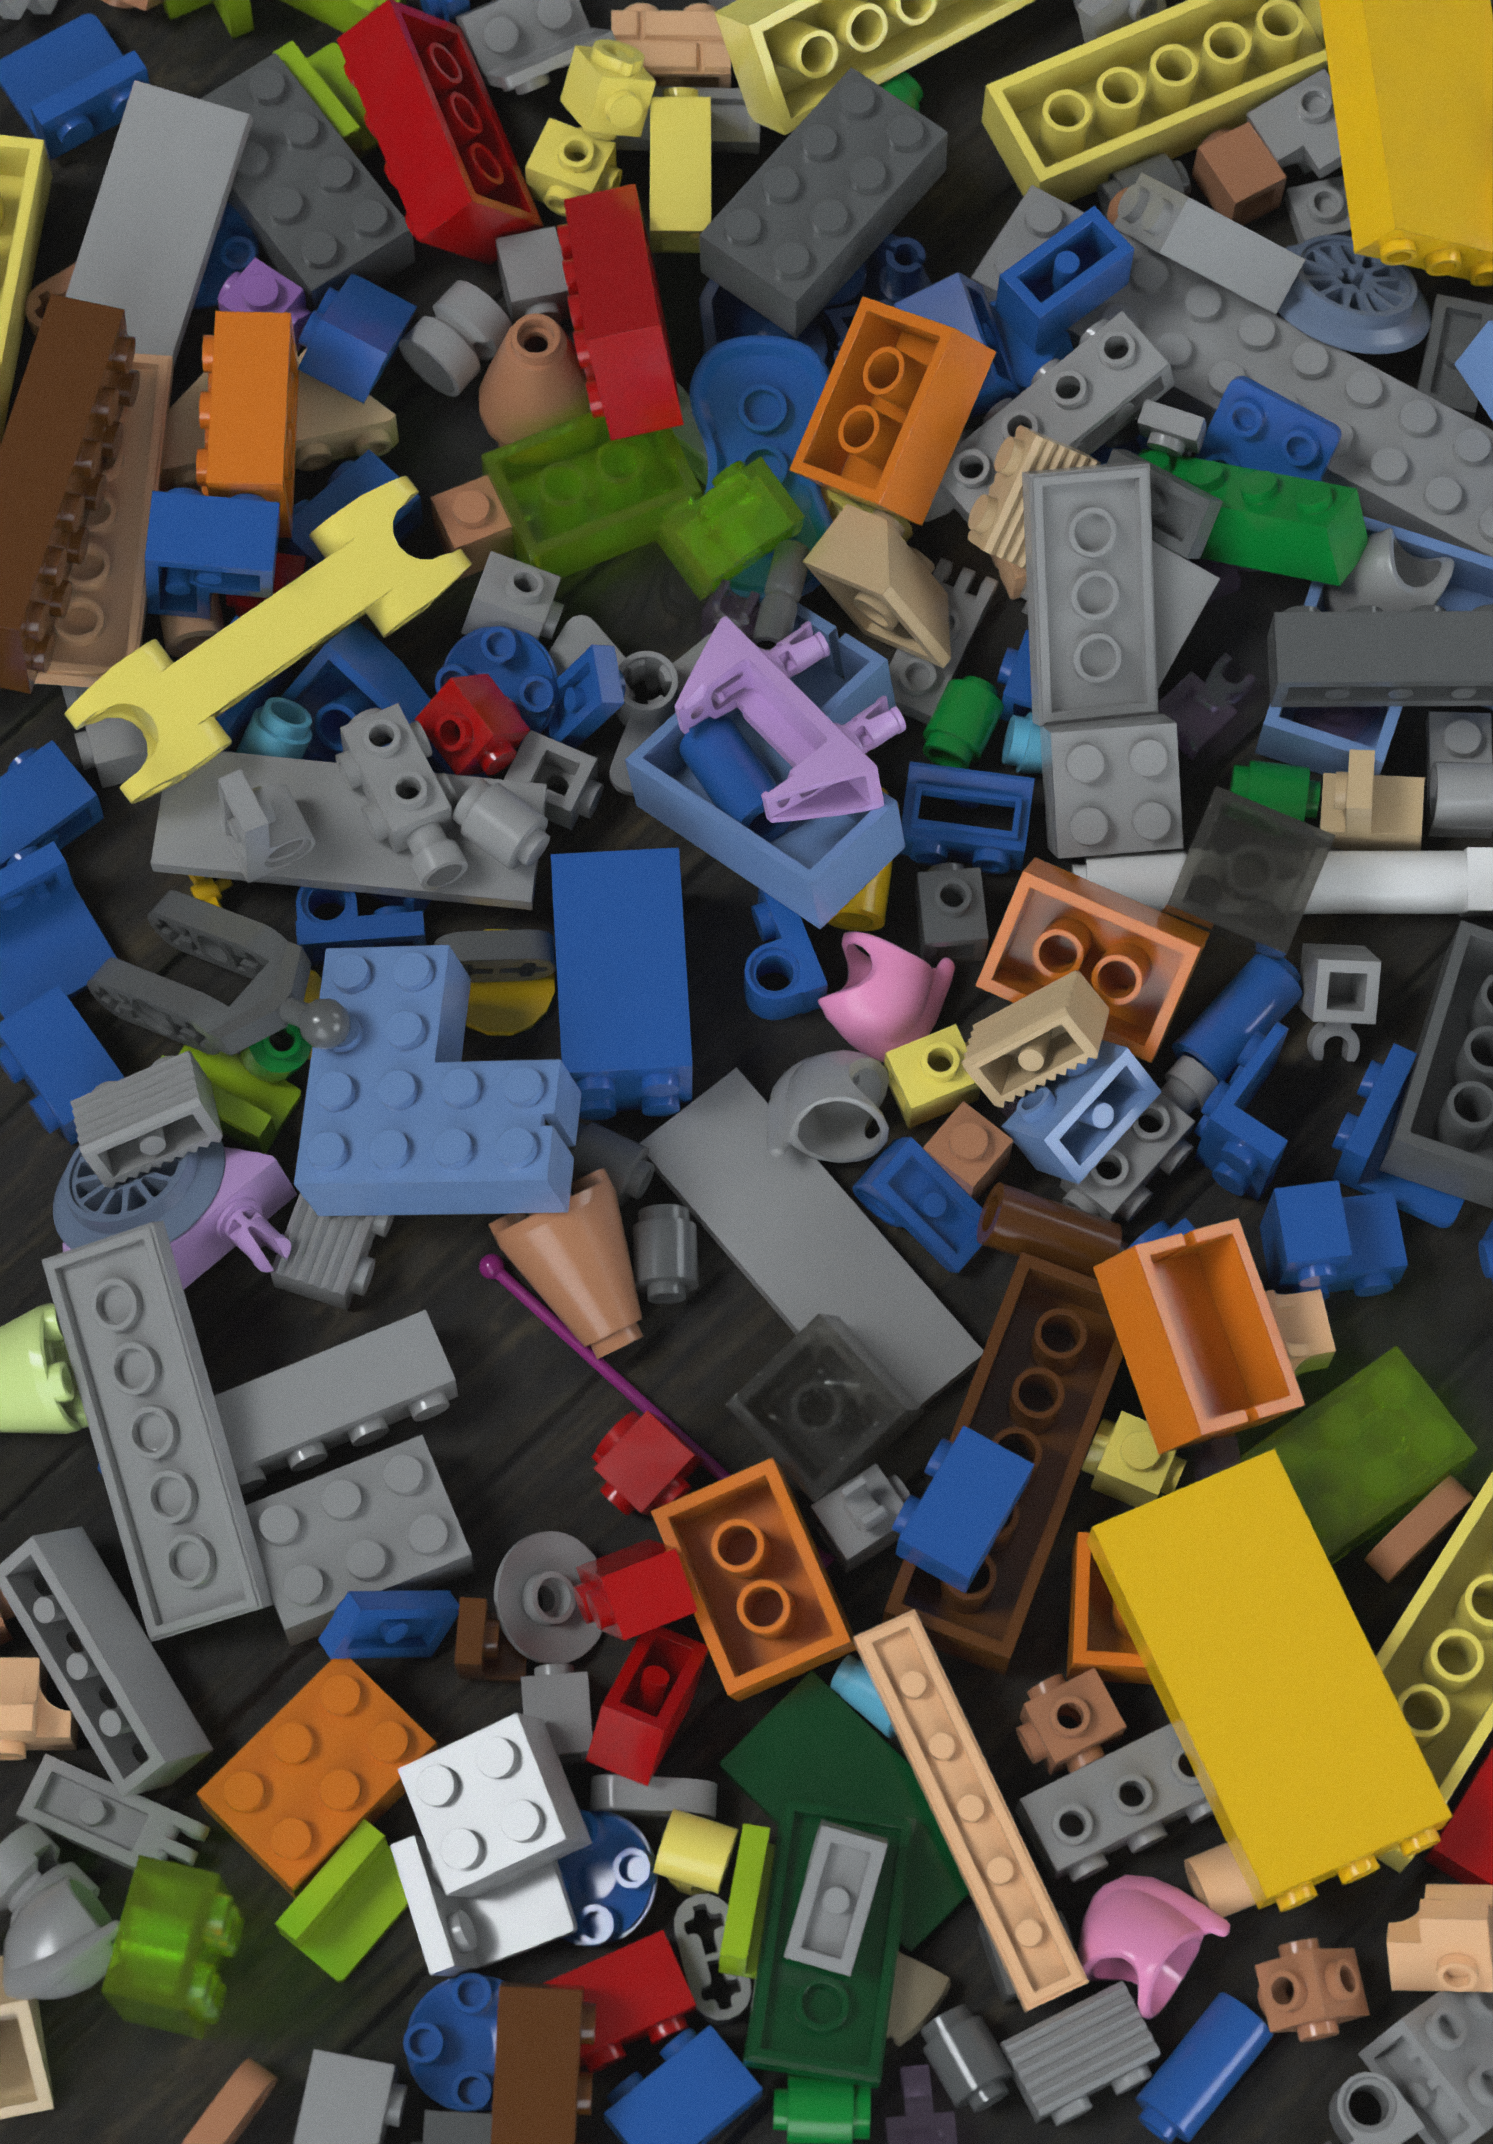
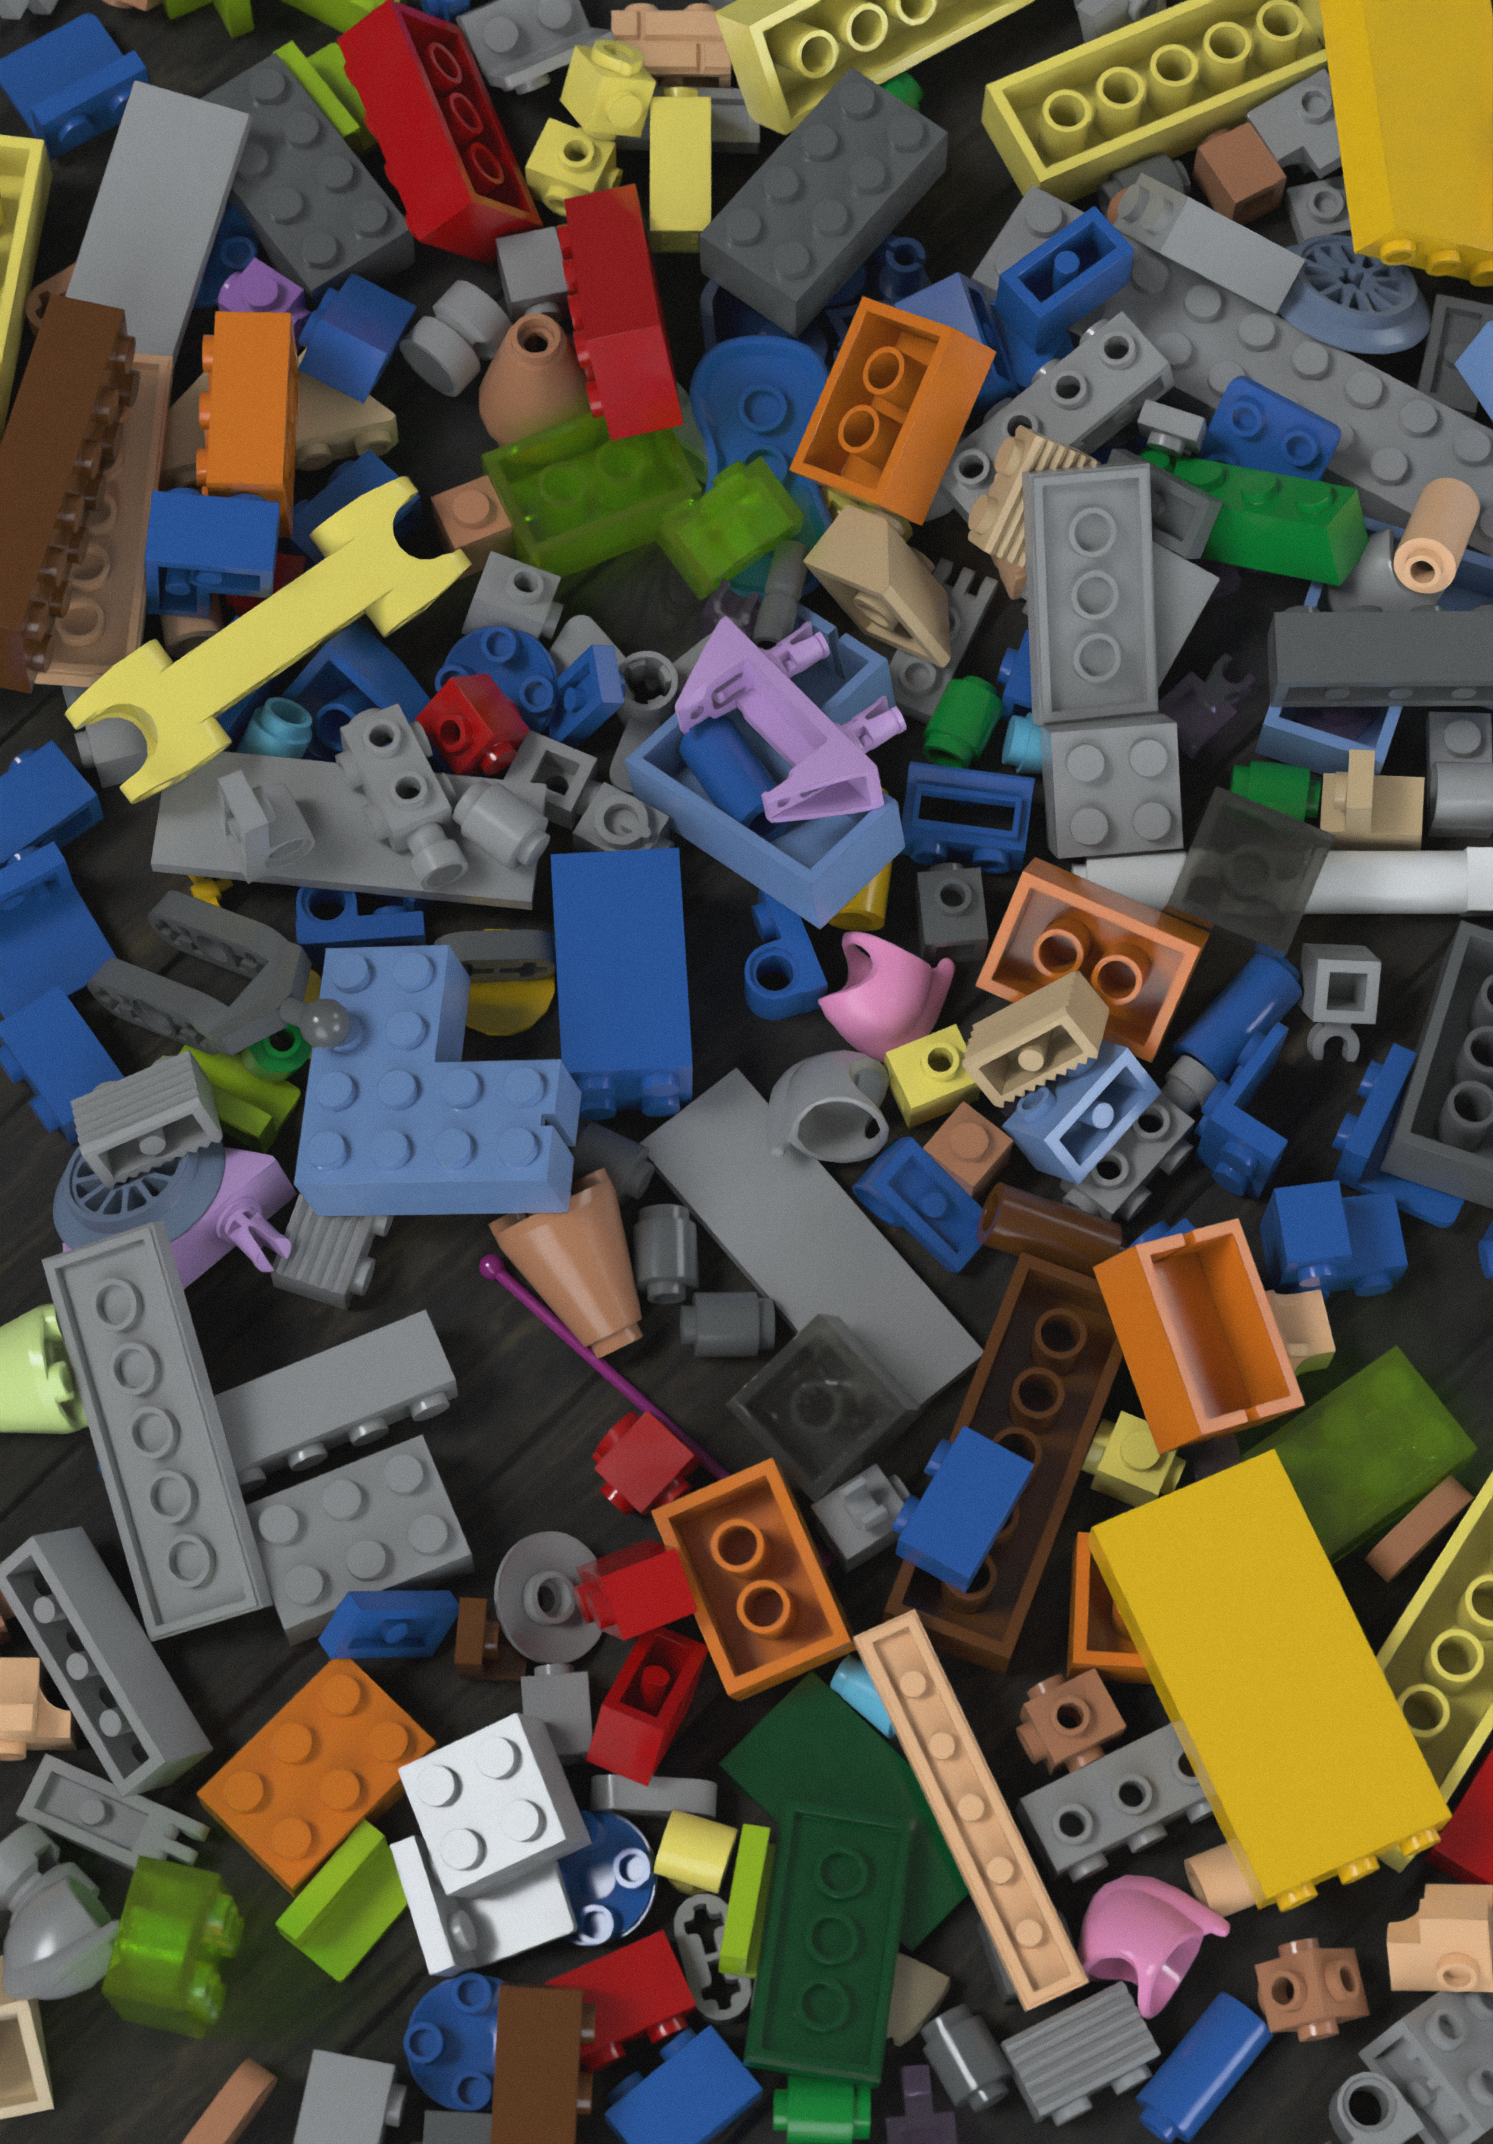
(620, 823): none -> light grey brick
(728, 1324): none -> dark grey brick
(835, 1897): light grey plate -> none
(1436, 535): none -> light nougat brick

